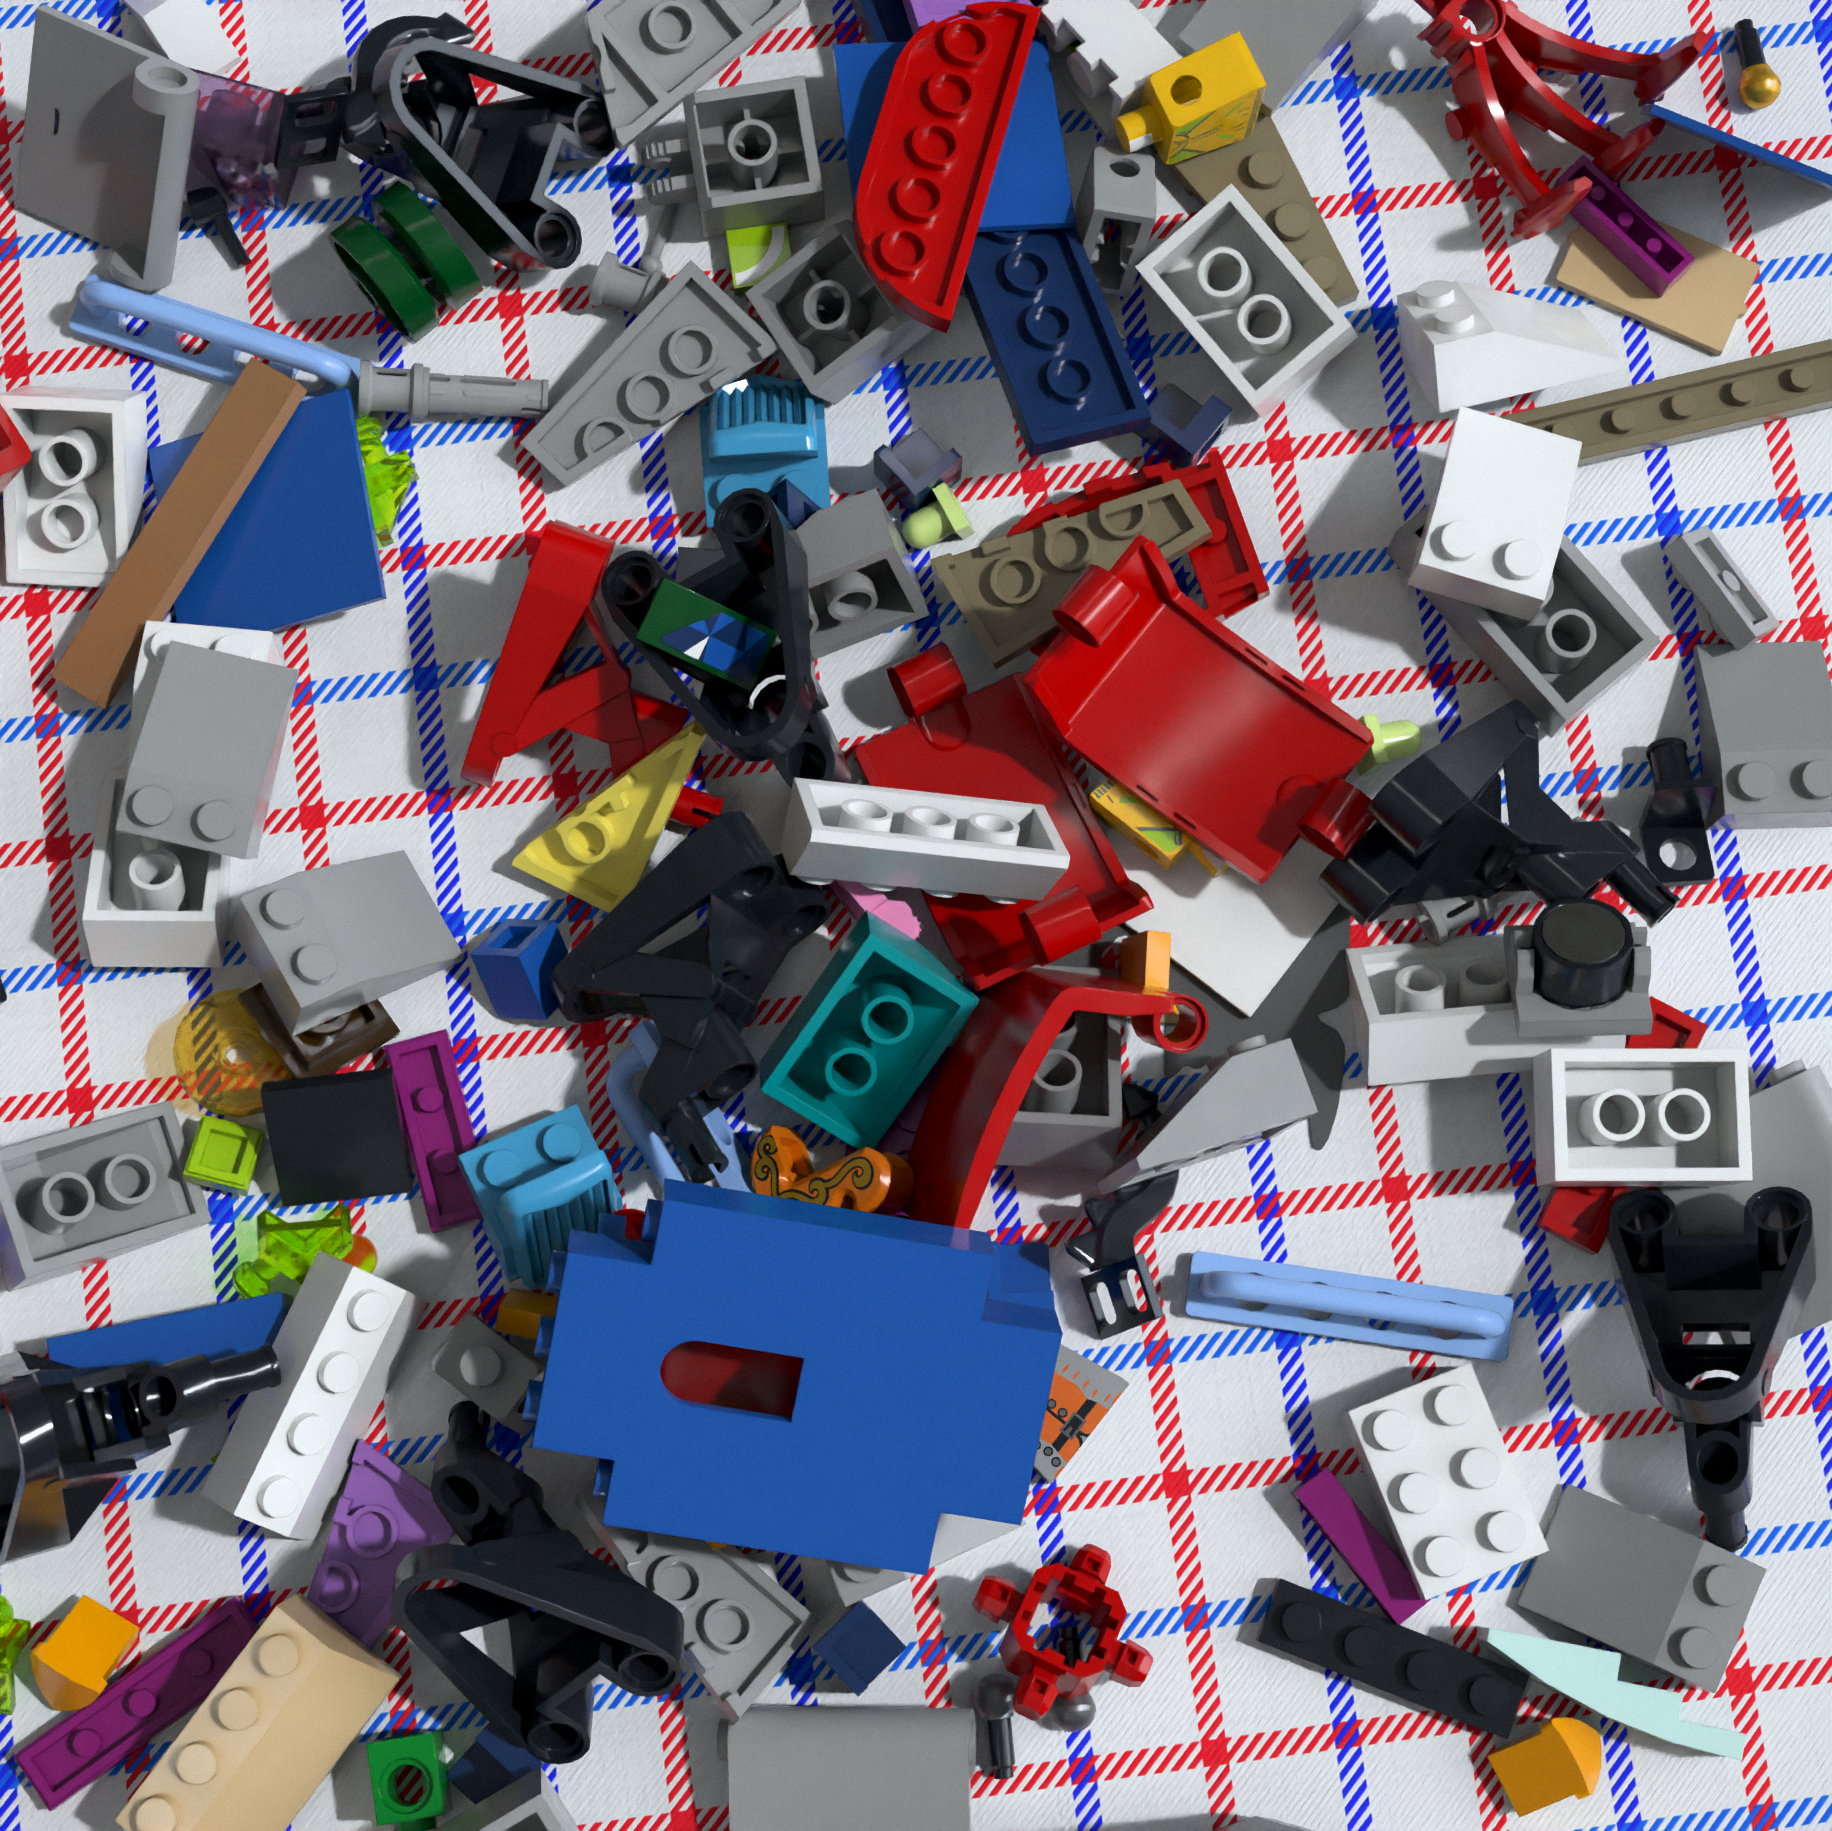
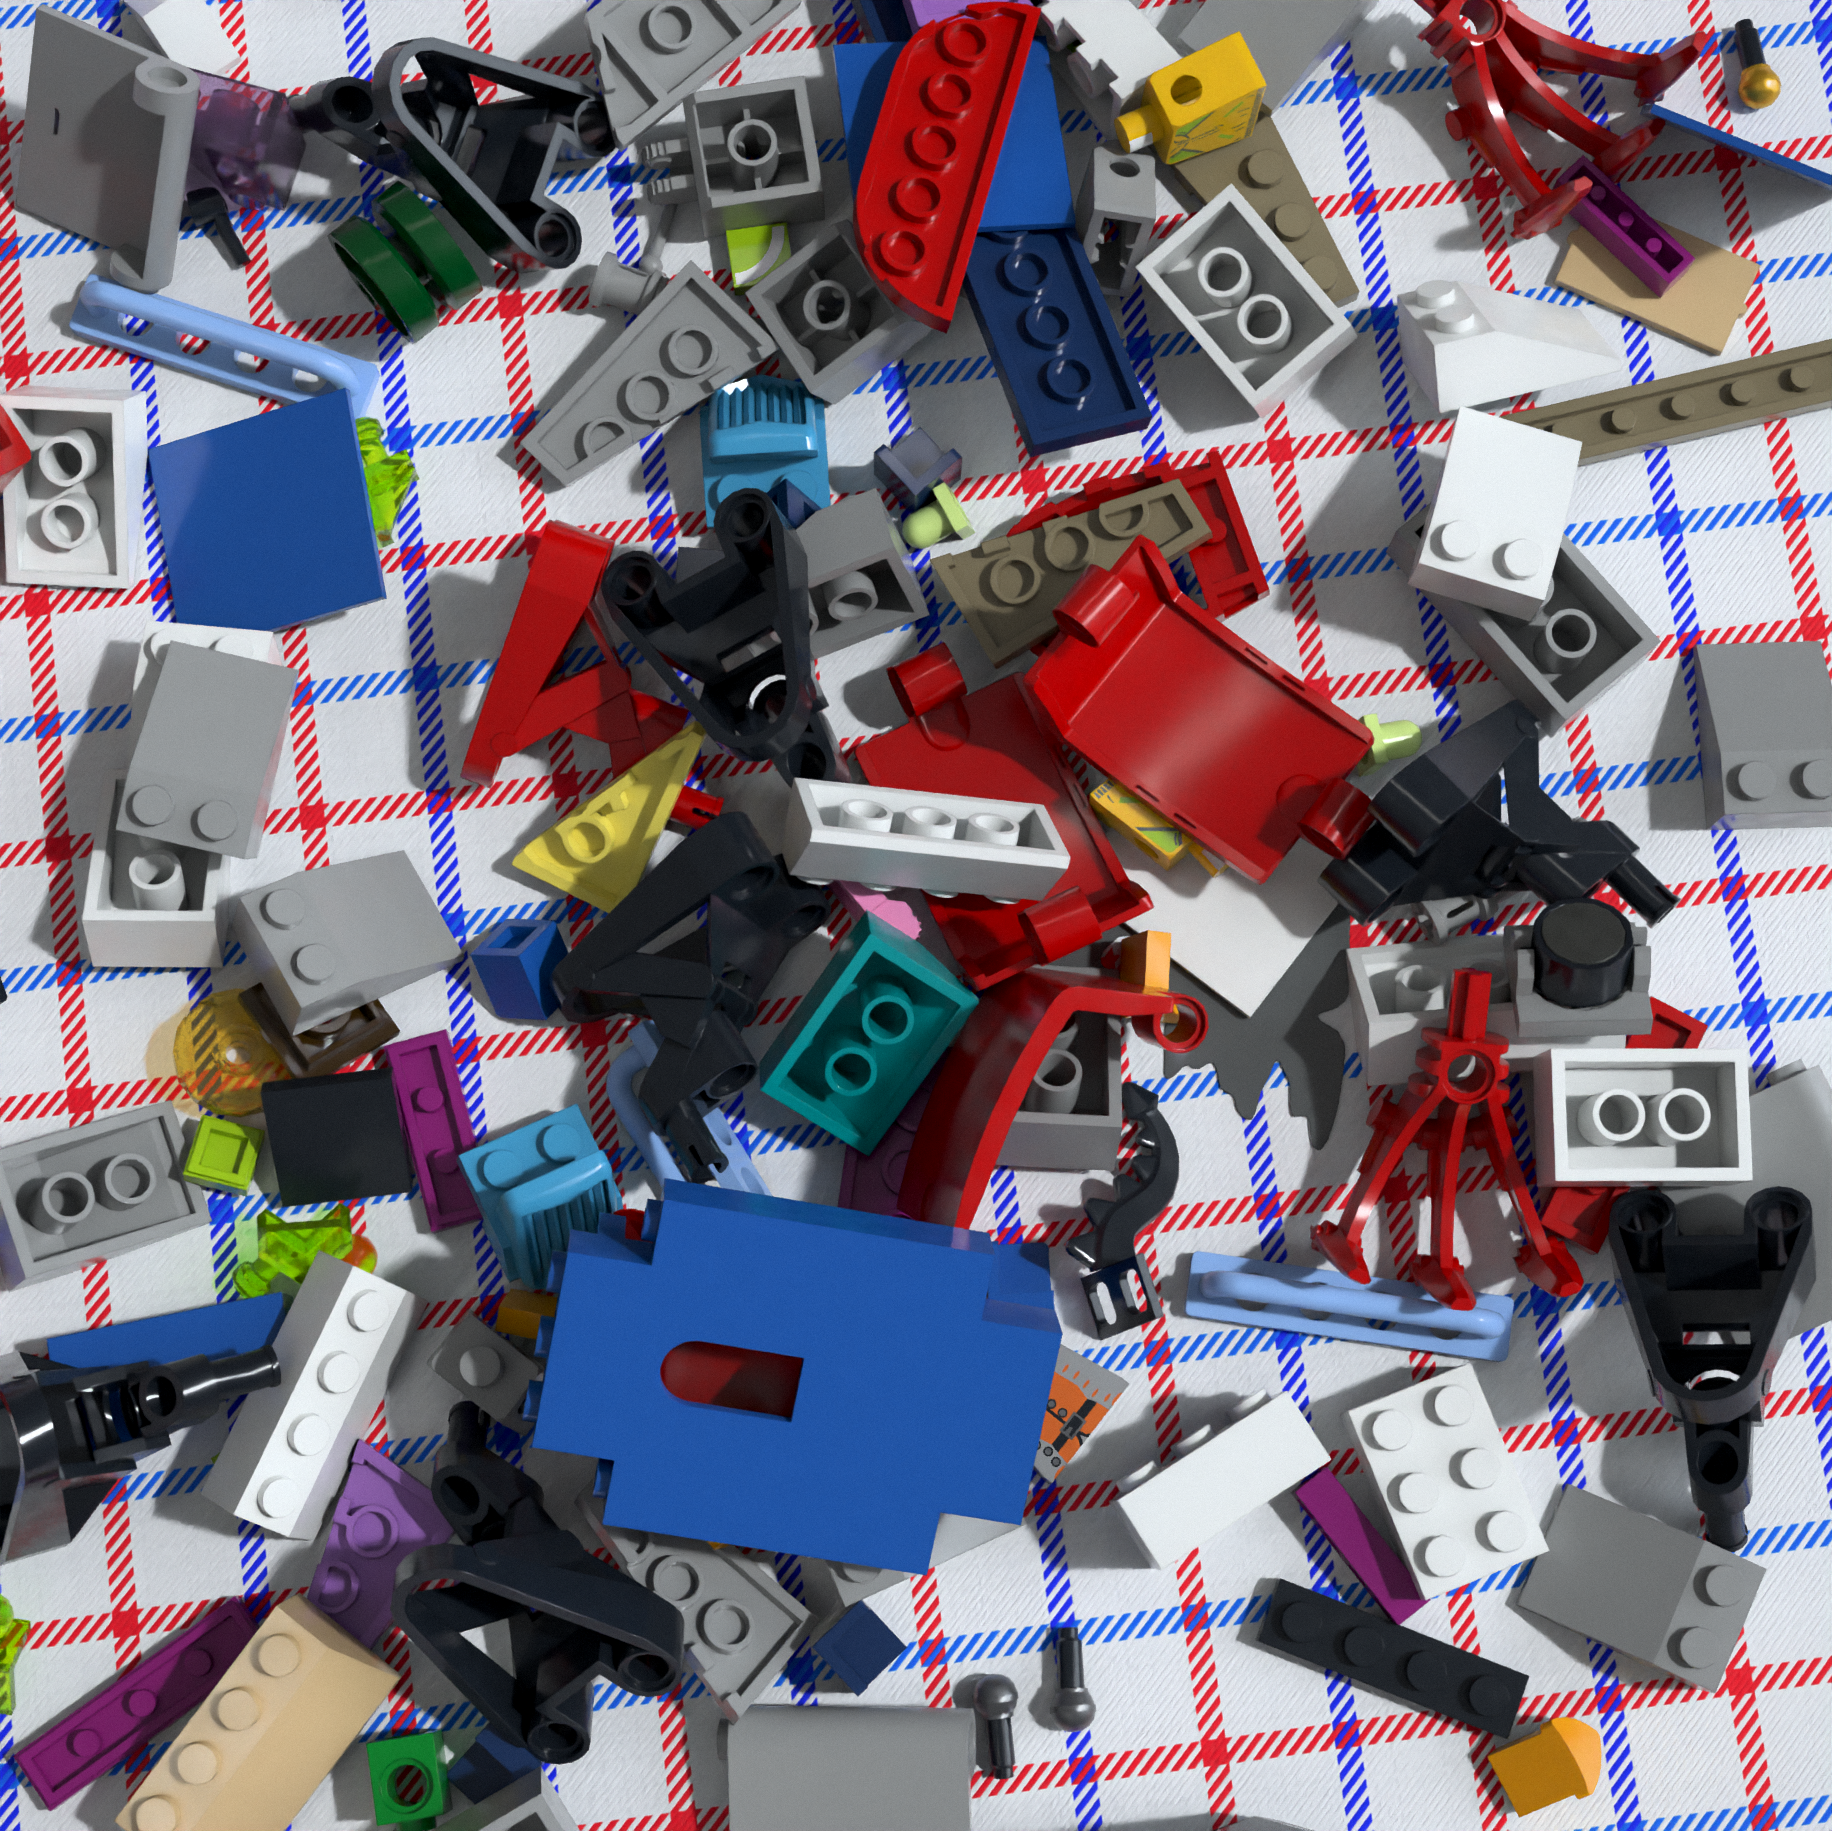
(81, 1655): light orange tile -> none
(179, 531): medium nougat tile -> none
(354, 112): black piece -> none
(421, 392): light grey pin -> none
(706, 634): slope -> none
(856, 1182): orange animal -> none
(1044, 1673): red piece -> none
(1183, 427): dark blue panel -> none
(1217, 1477): none -> white brick
(1238, 1103): light grey slope -> none
(1445, 1138): none -> red piece
(1590, 1680): light aqua slope -> none
(1676, 813): black bracket -> none
(1721, 587): light grey plate -> none

